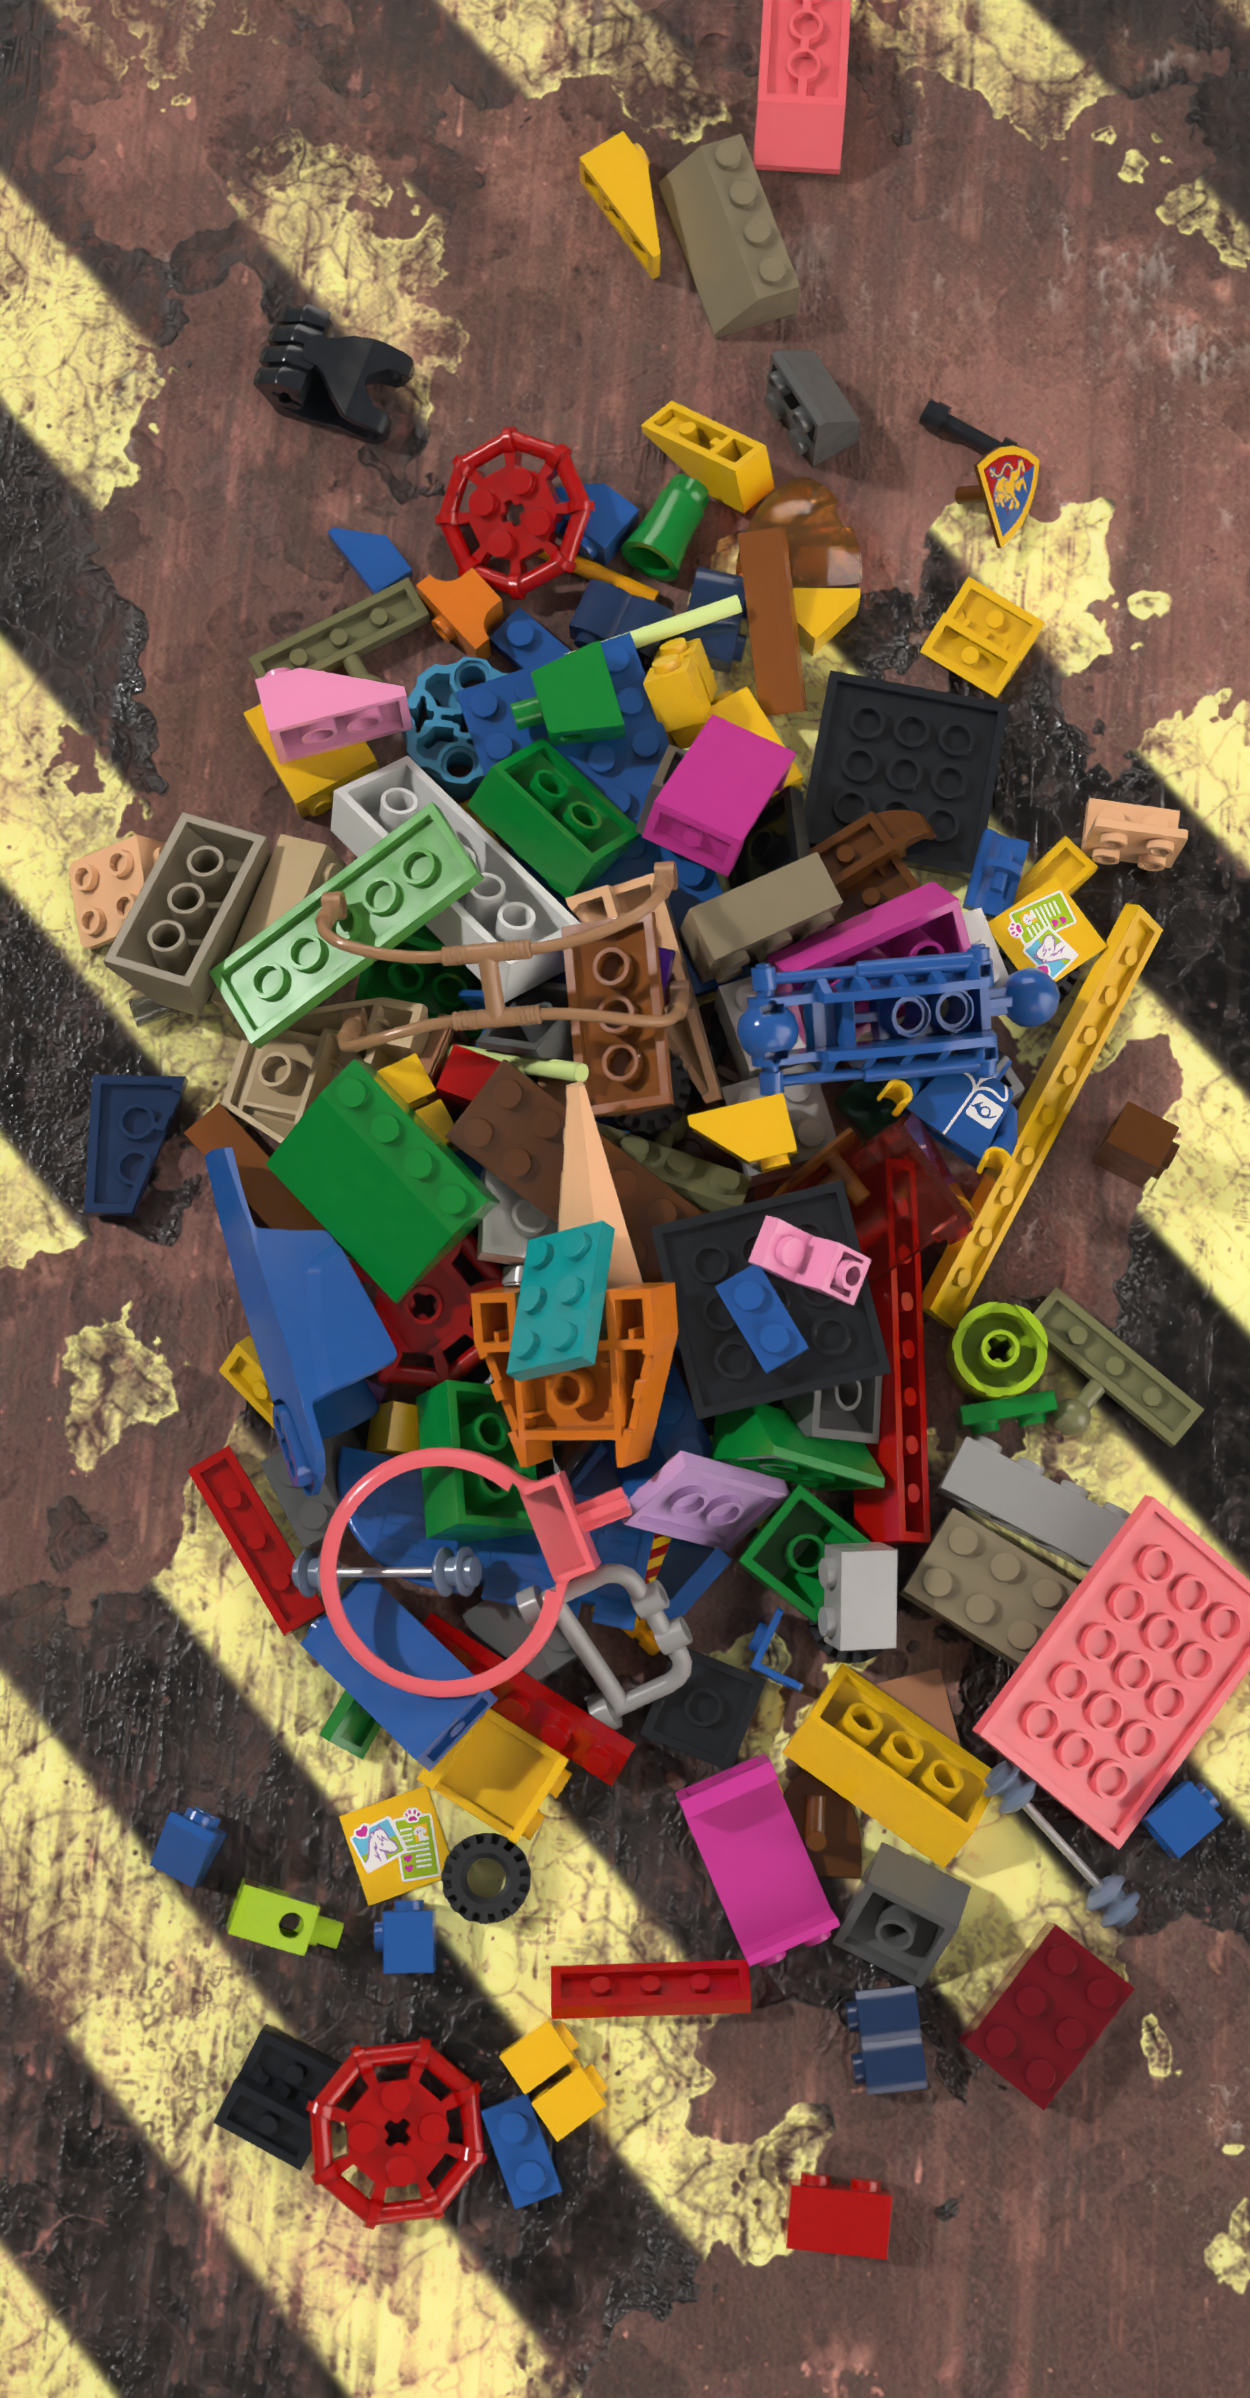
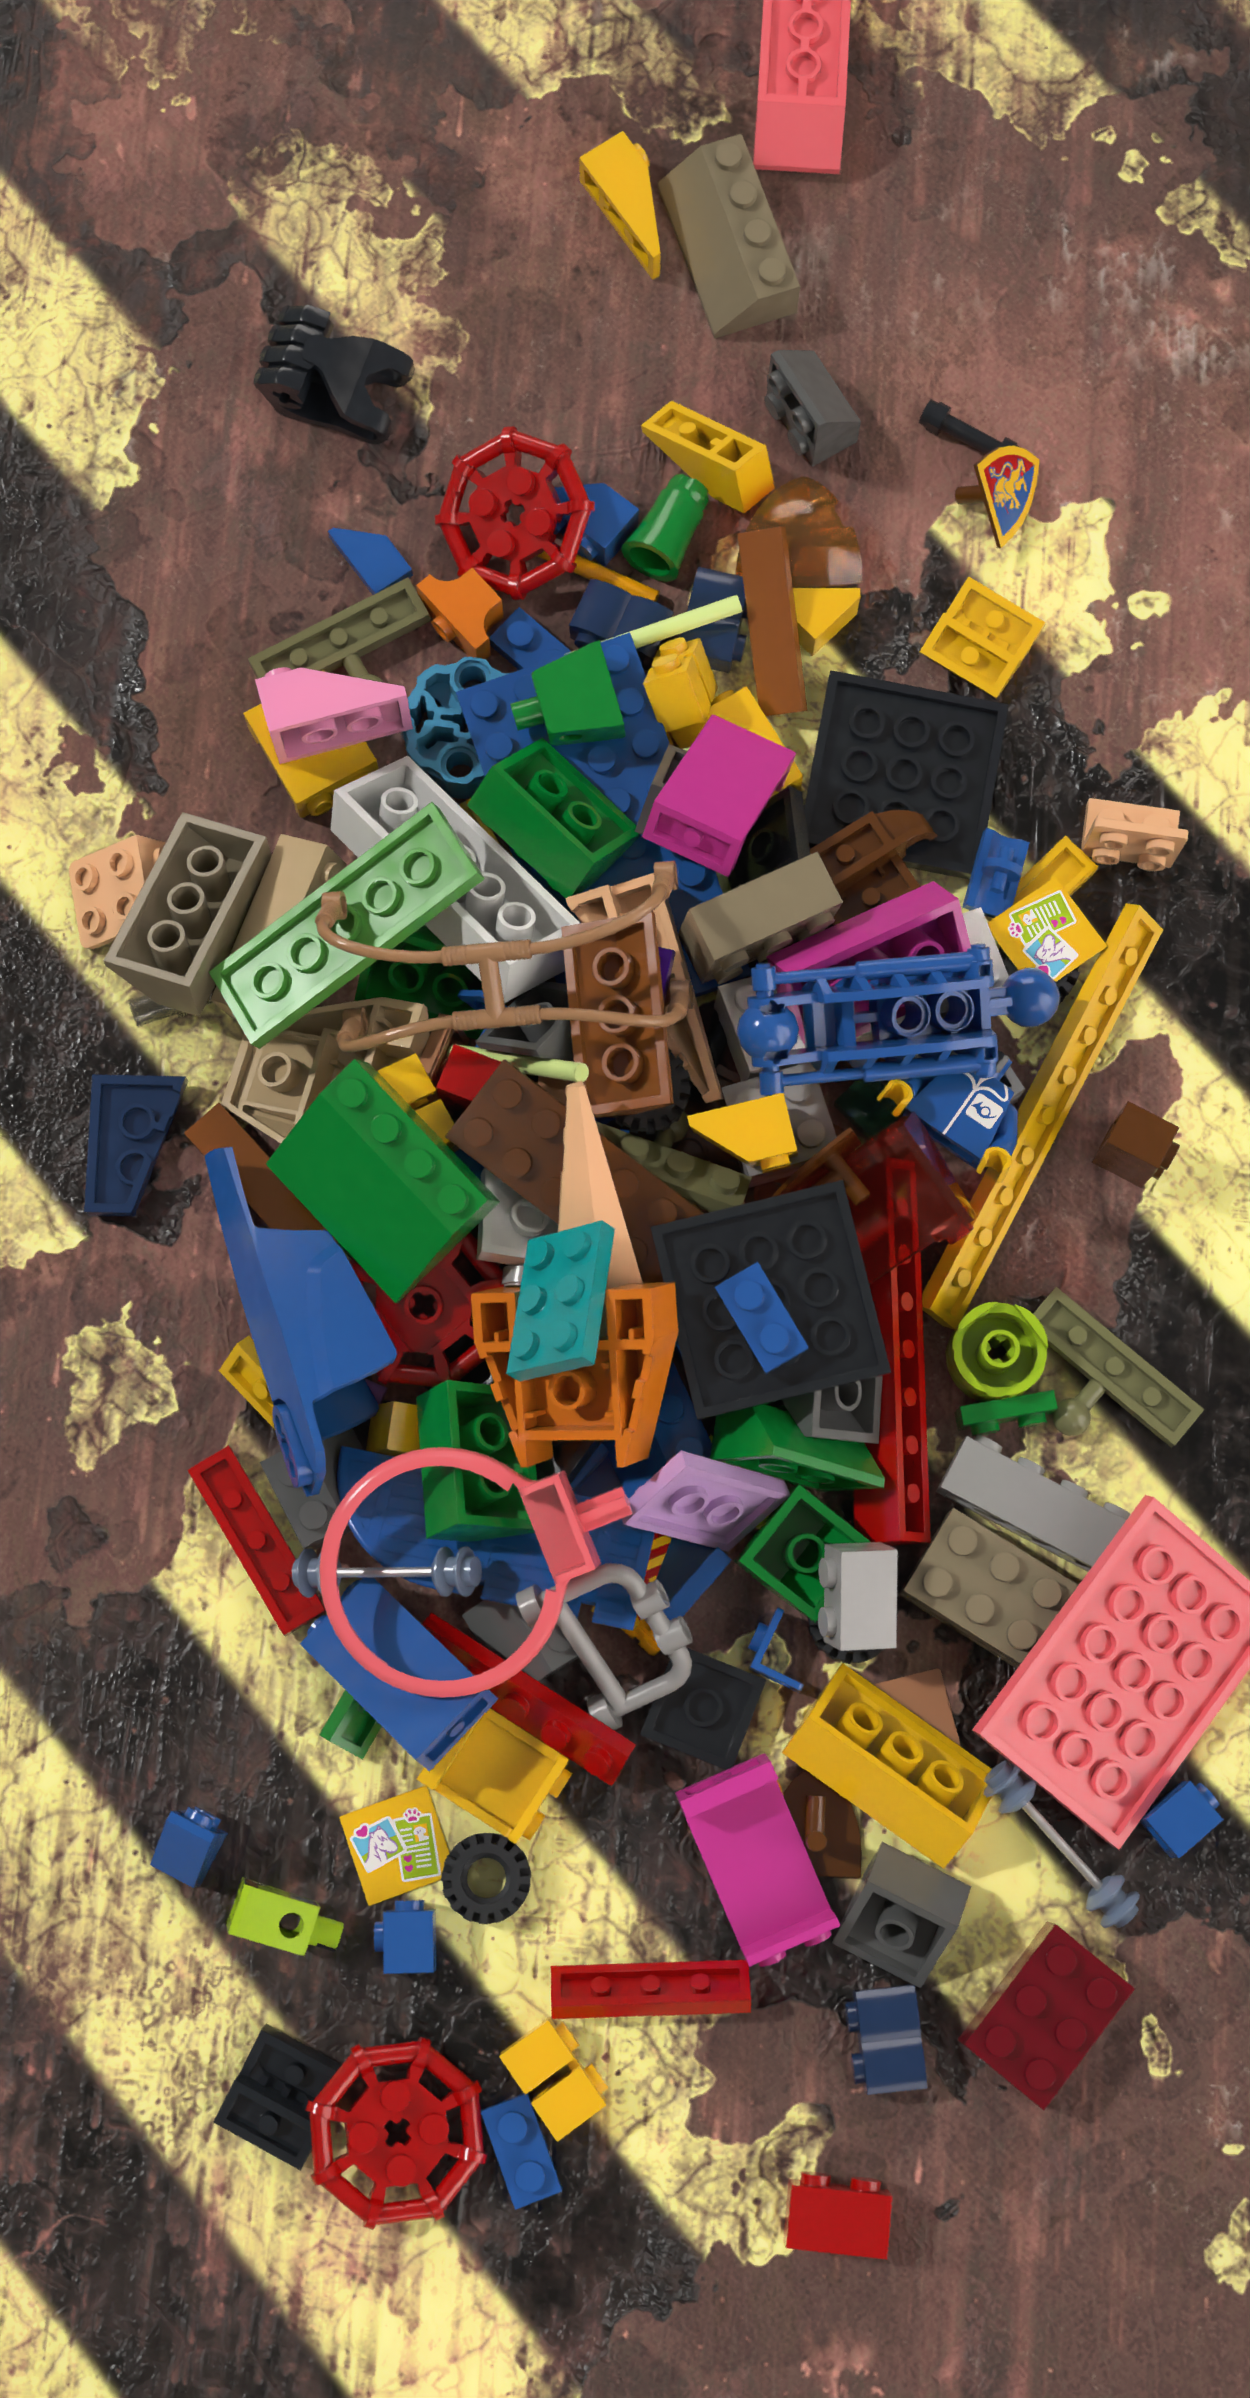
(809, 1260): bright pink slope -> none

